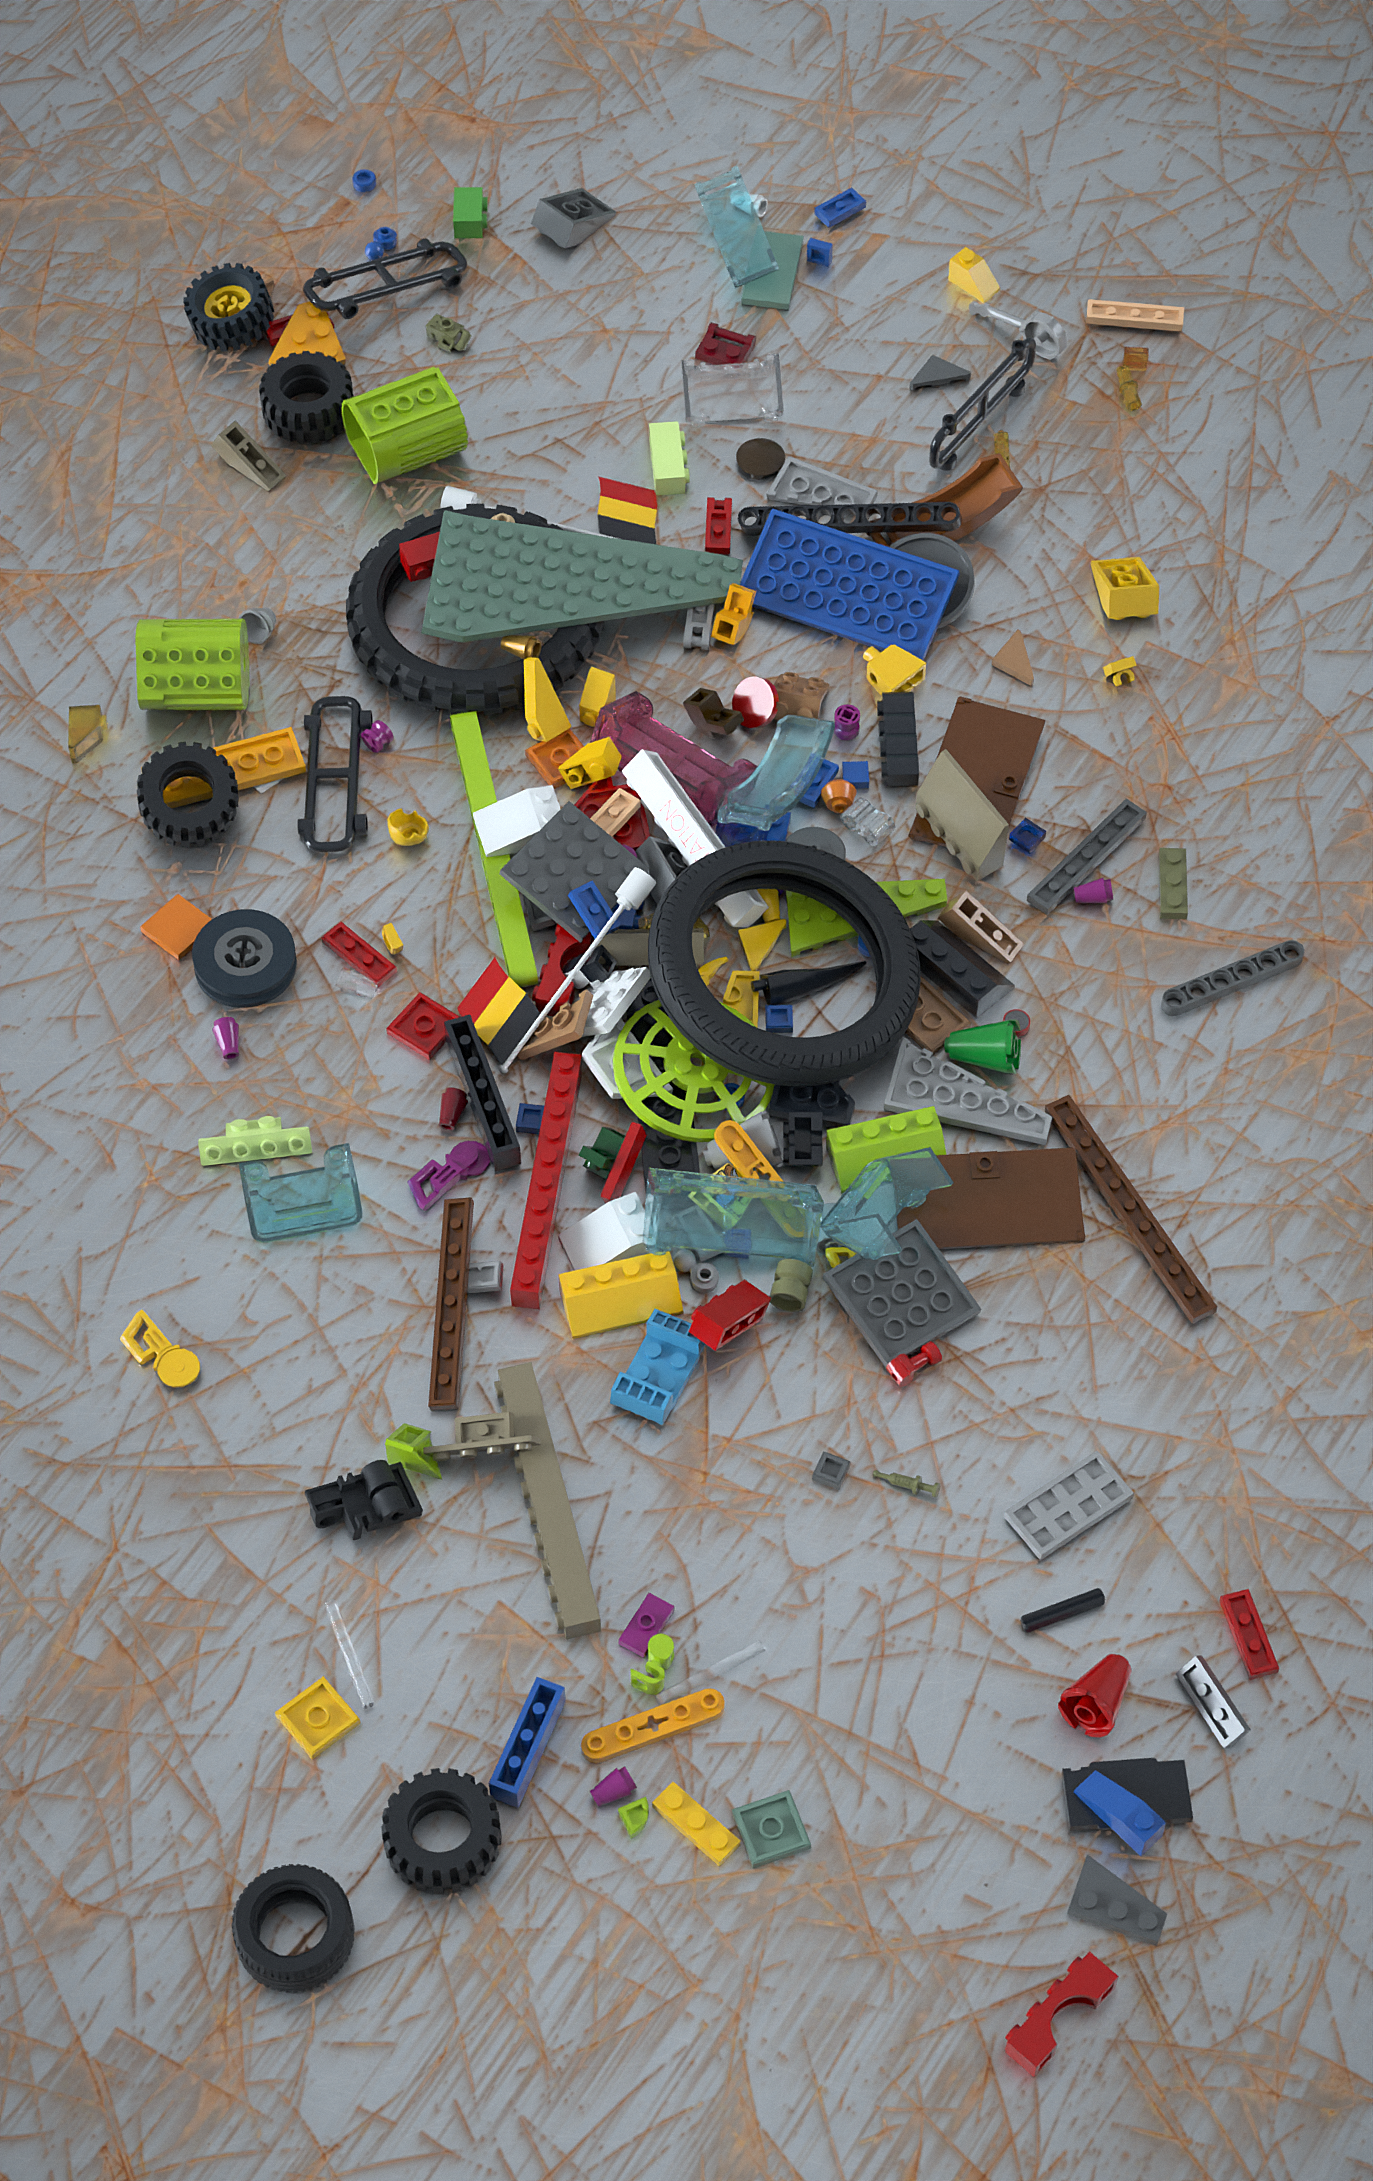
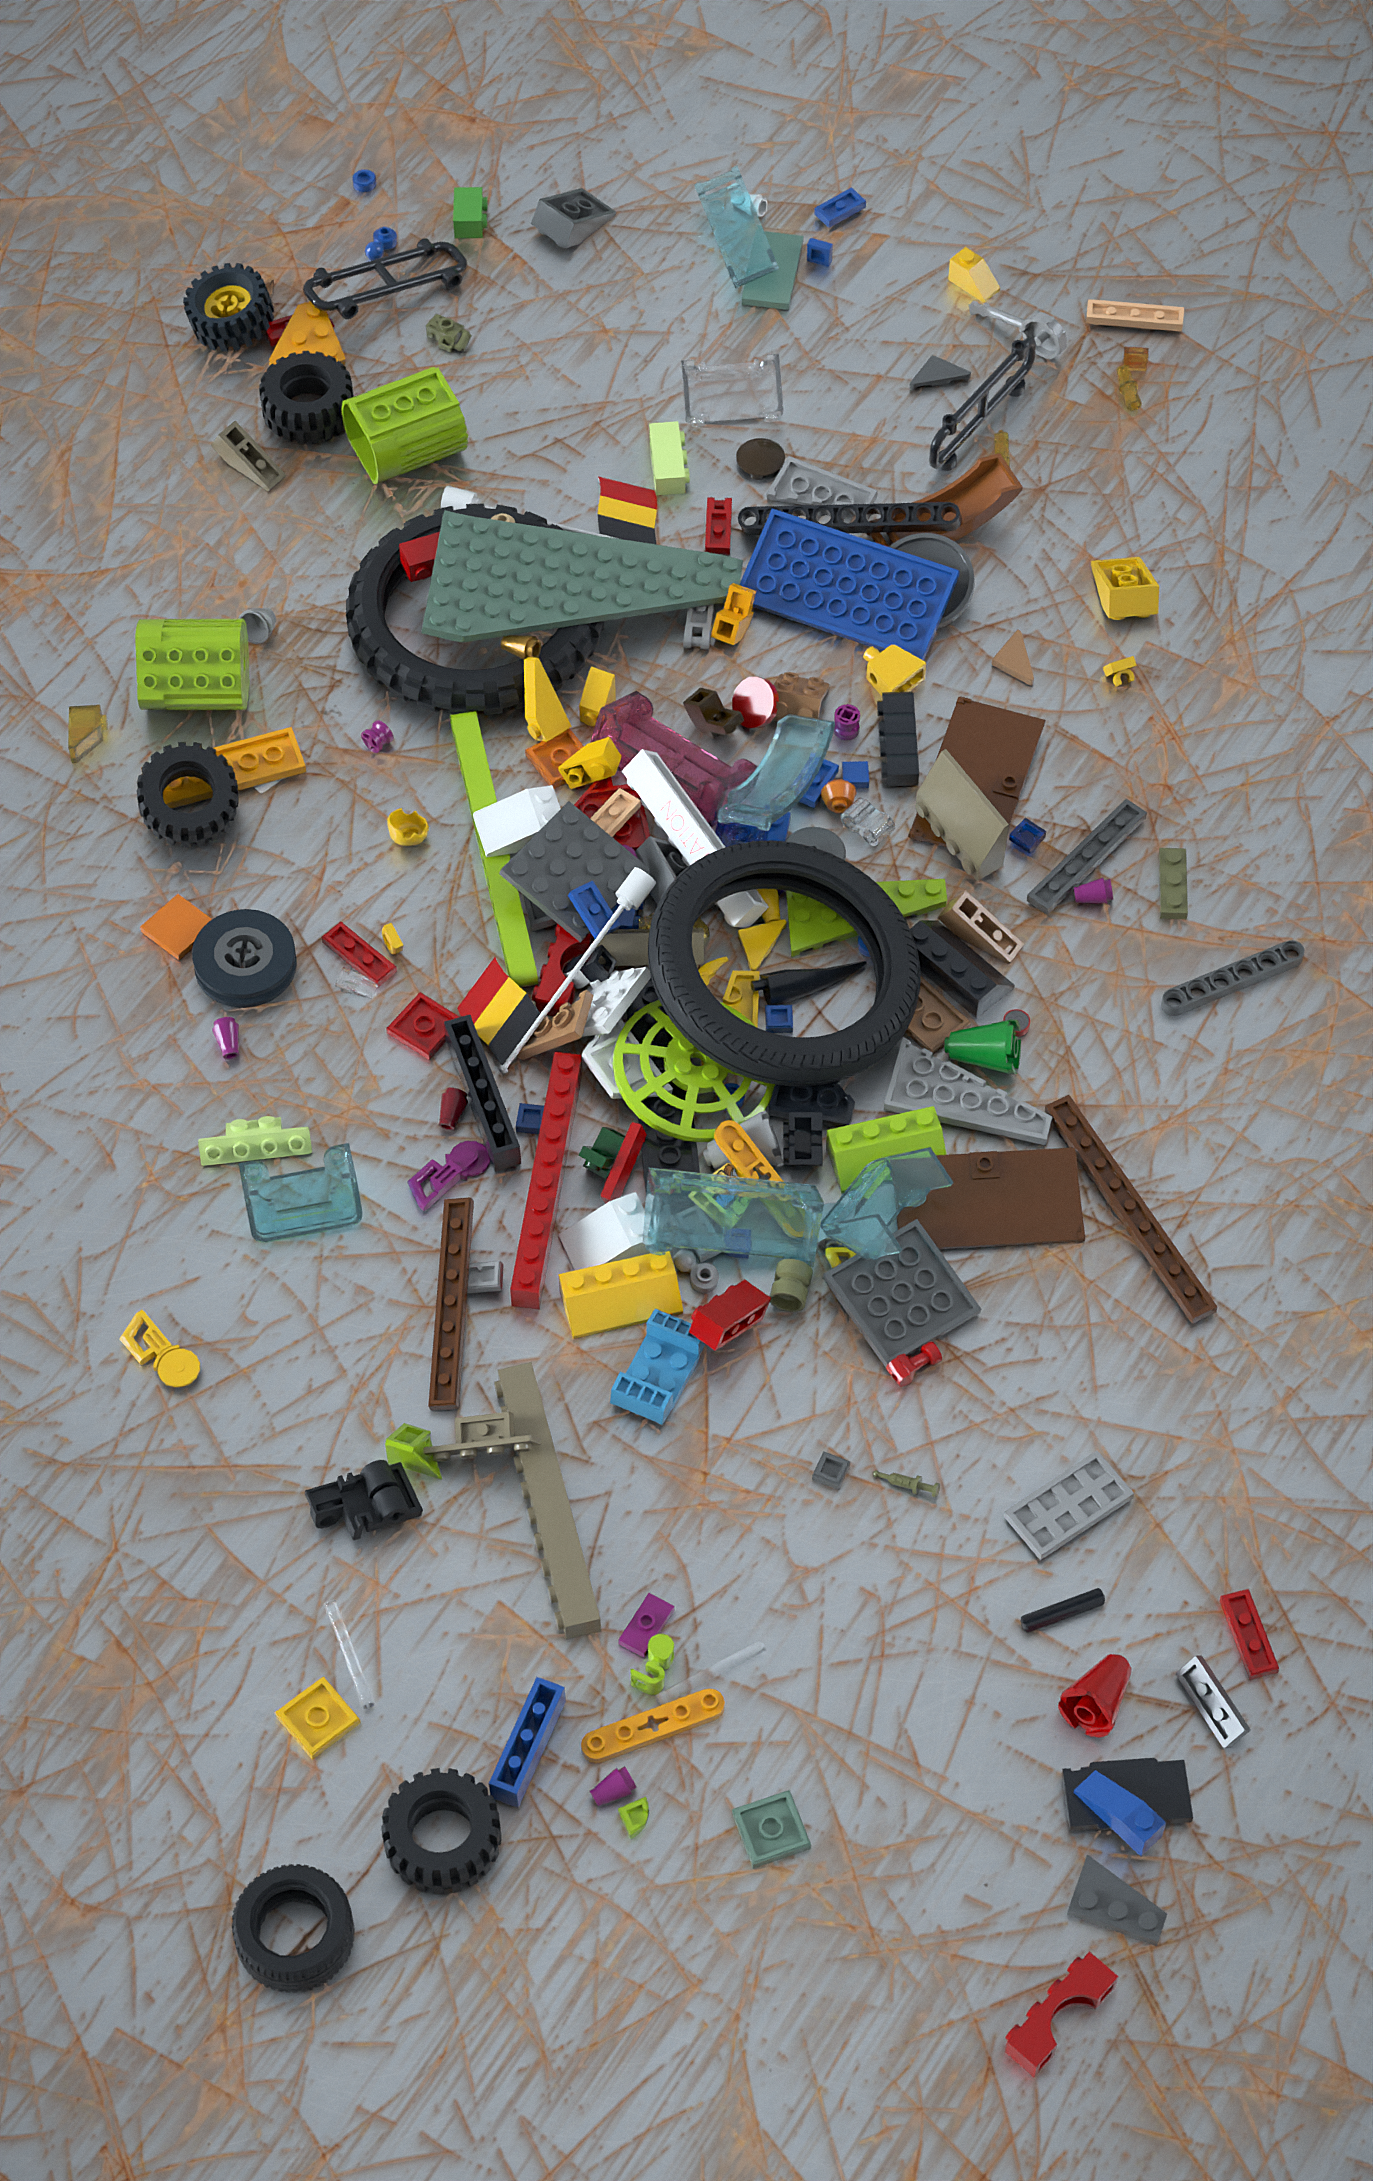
(355, 823): black bar -> none
(696, 1824): yellow plate -> none
(721, 352): dark red plate -> none

